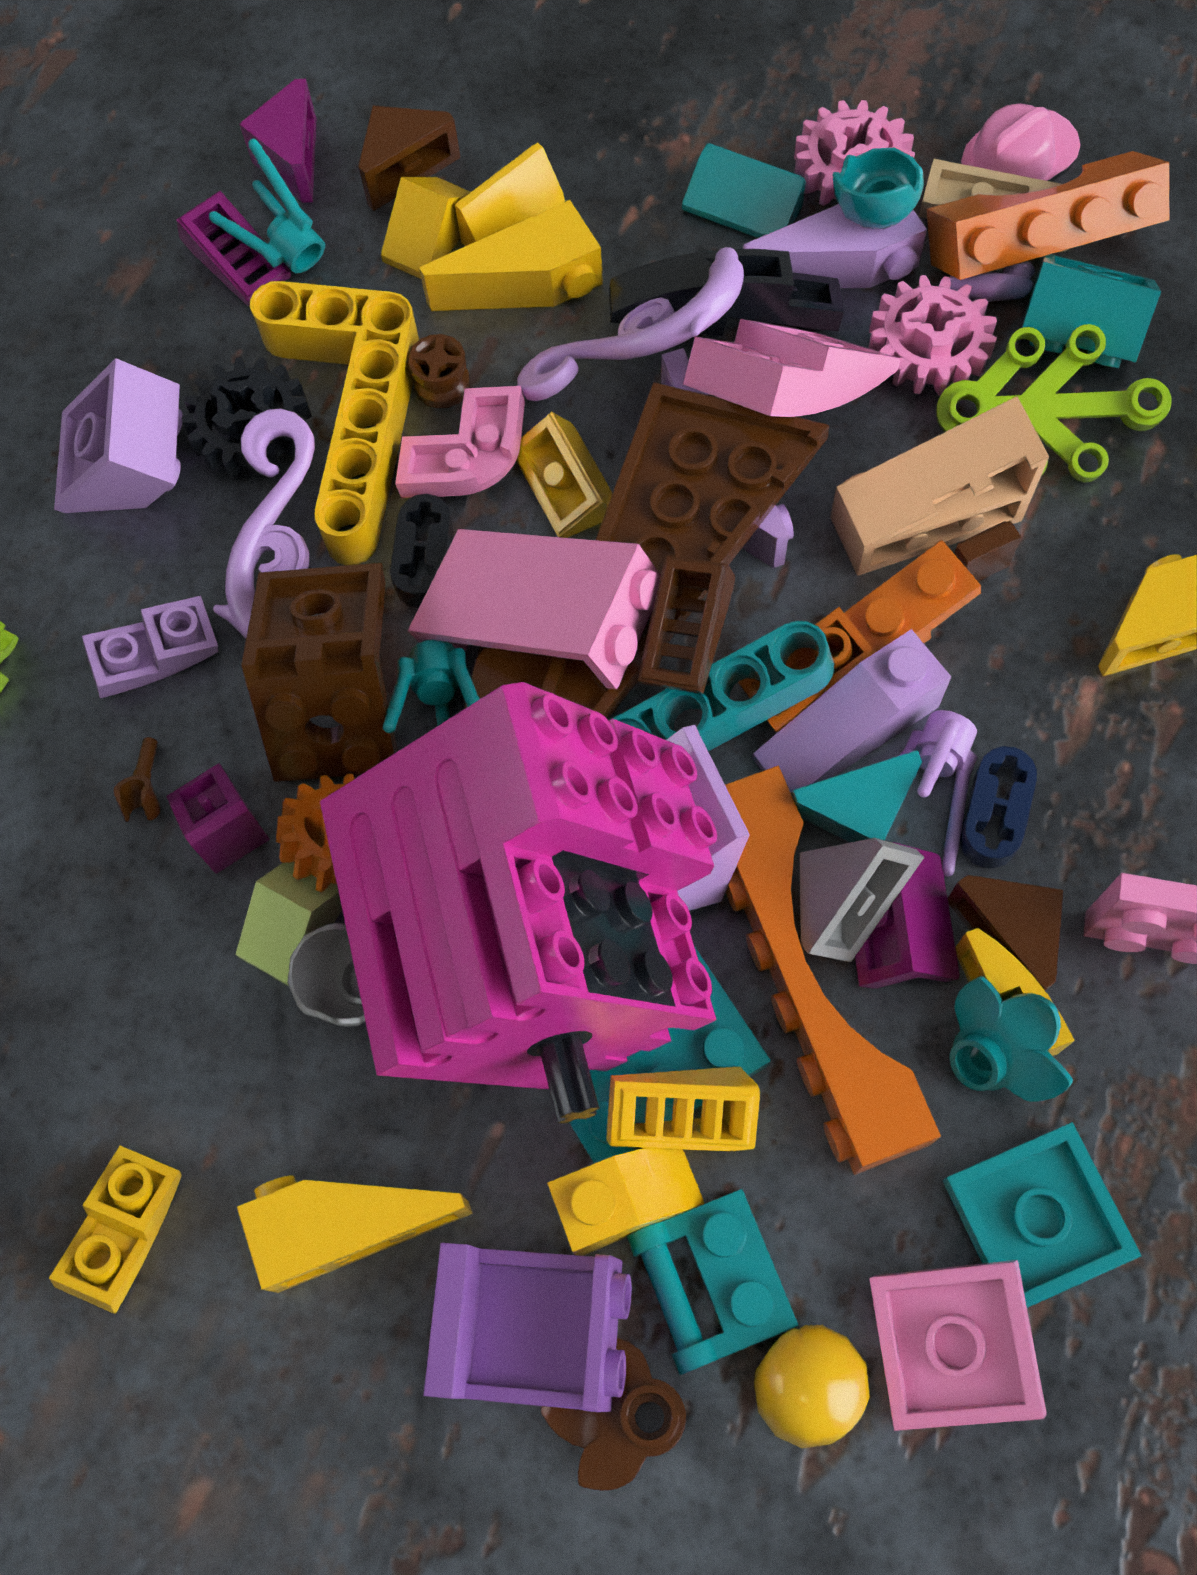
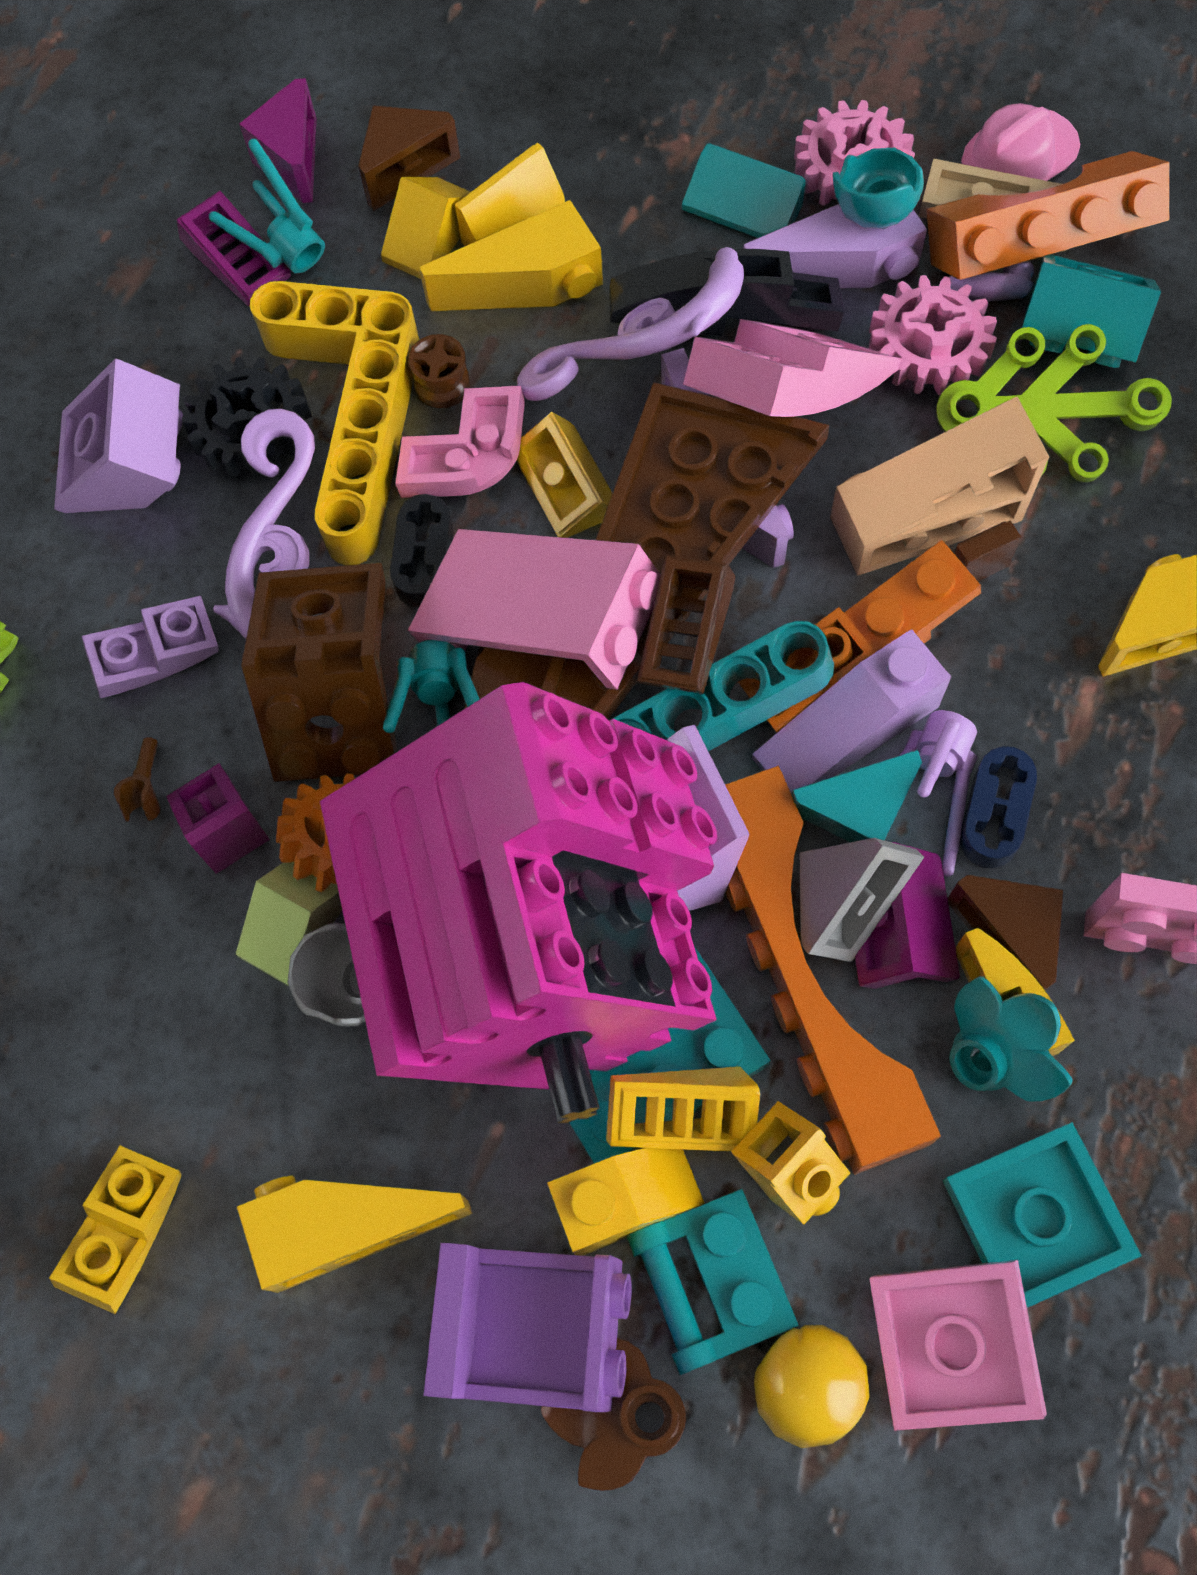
(805, 1175): none -> yellow brick

